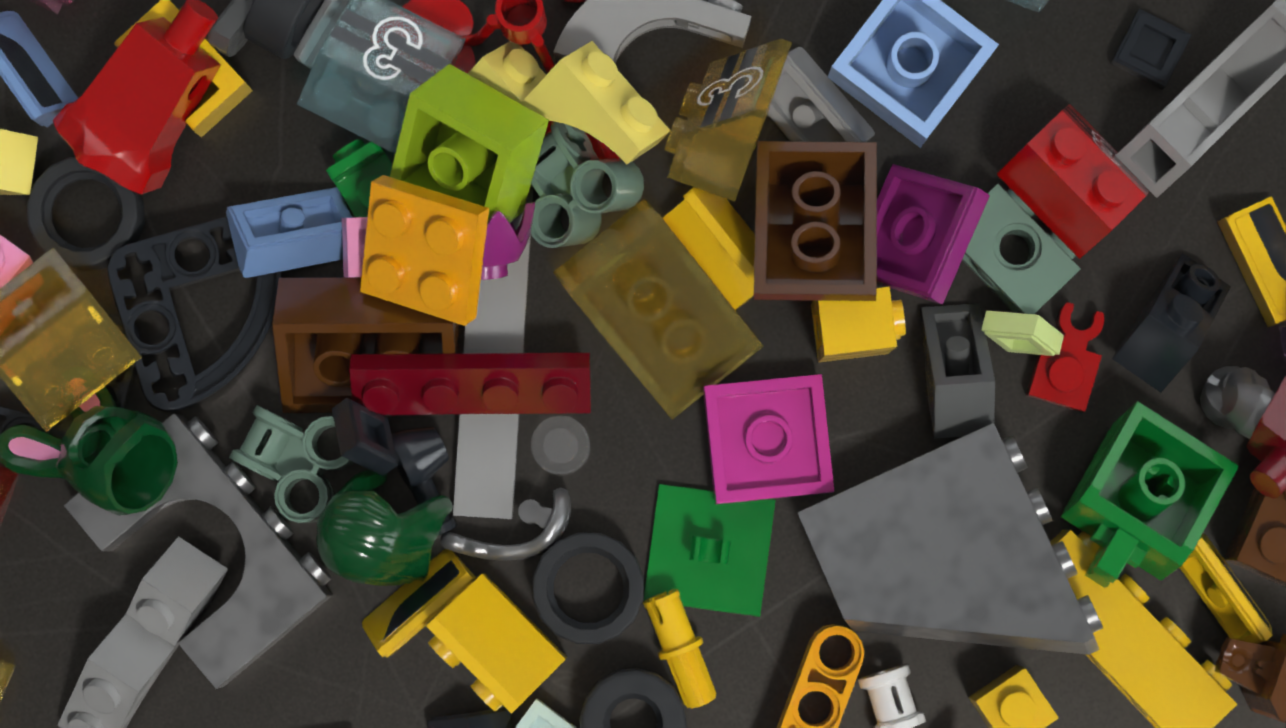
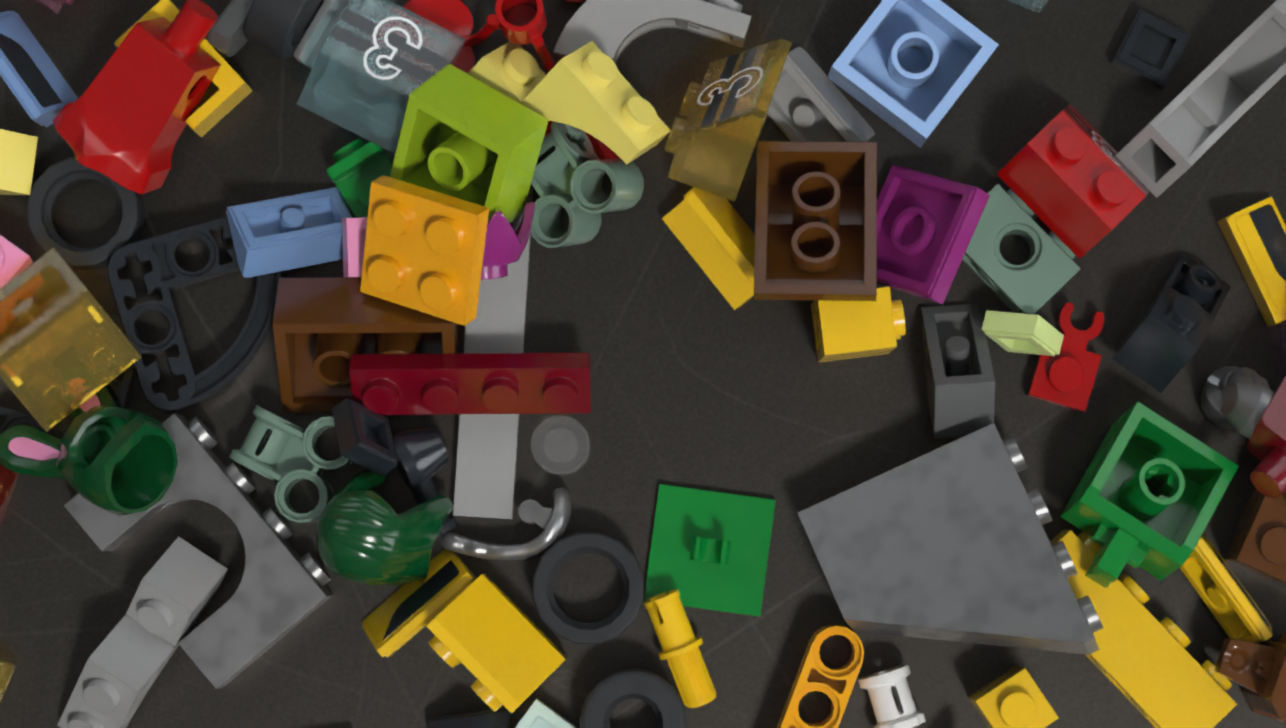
(657, 308): clear yellow slope -> none
(768, 439): dark pink plate -> none

